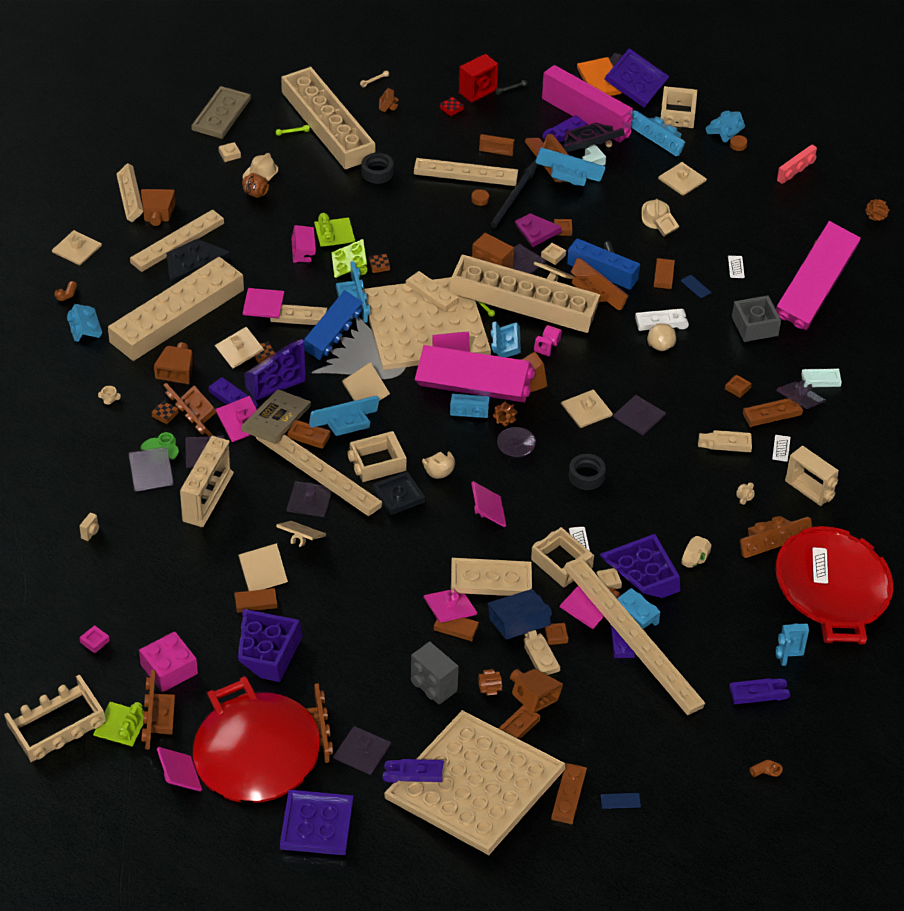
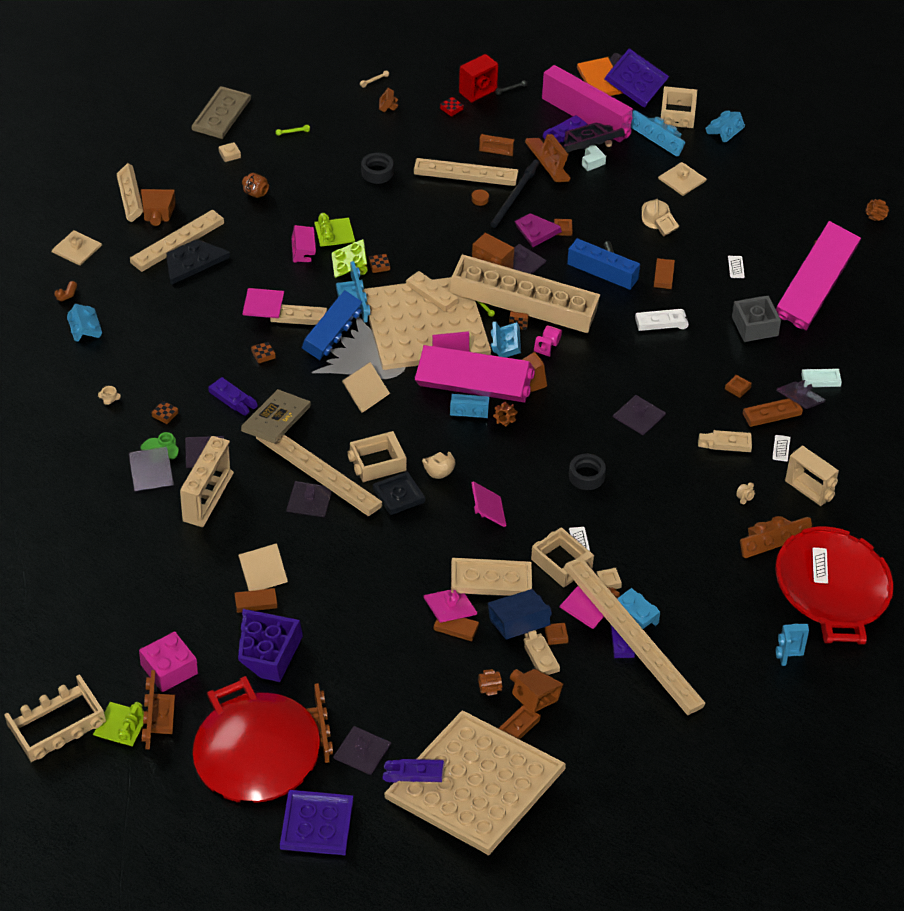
(89, 526): tan plate -> none
(94, 639): dark pink plate -> none
(175, 308): tan brick -> none
(175, 364): dark orange torso -> none
(179, 769): dark pink piece -> none
(196, 406): dark orange bracket -> none
(235, 415): dark pink piece -> none
(239, 347): tan piece -> none
(263, 166): tan piece -> none
(278, 371): dark purple wedge -> none
(301, 532): tan piece -> none
(304, 433): dark orange plate -> none
(327, 117): tan brick -> none
(346, 416): dark azure bracket -> none
(434, 673): dark grey brick -> none
(516, 441): clear purple dish -> none
(520, 318): none -> dark orange tile
(553, 253): tan plate -> none
(554, 272): tan piece -> none
(569, 167): dark azure bracket -> none
(569, 793): dark orange plate -> none
(587, 408): tan piece -> none
(591, 280): dark orange bracket -> none
(624, 800): dark blue sticker -> none
(645, 566): dark purple wedge -> none
(661, 337): tan hair -> none
(693, 284): dark blue sticker -> none
(696, 552): tan rock -> none
(738, 143): dark orange tile -> none
(759, 690): dark purple hinge -> none
(767, 767): dark orange arm -> none
(797, 164): coral plate -> none

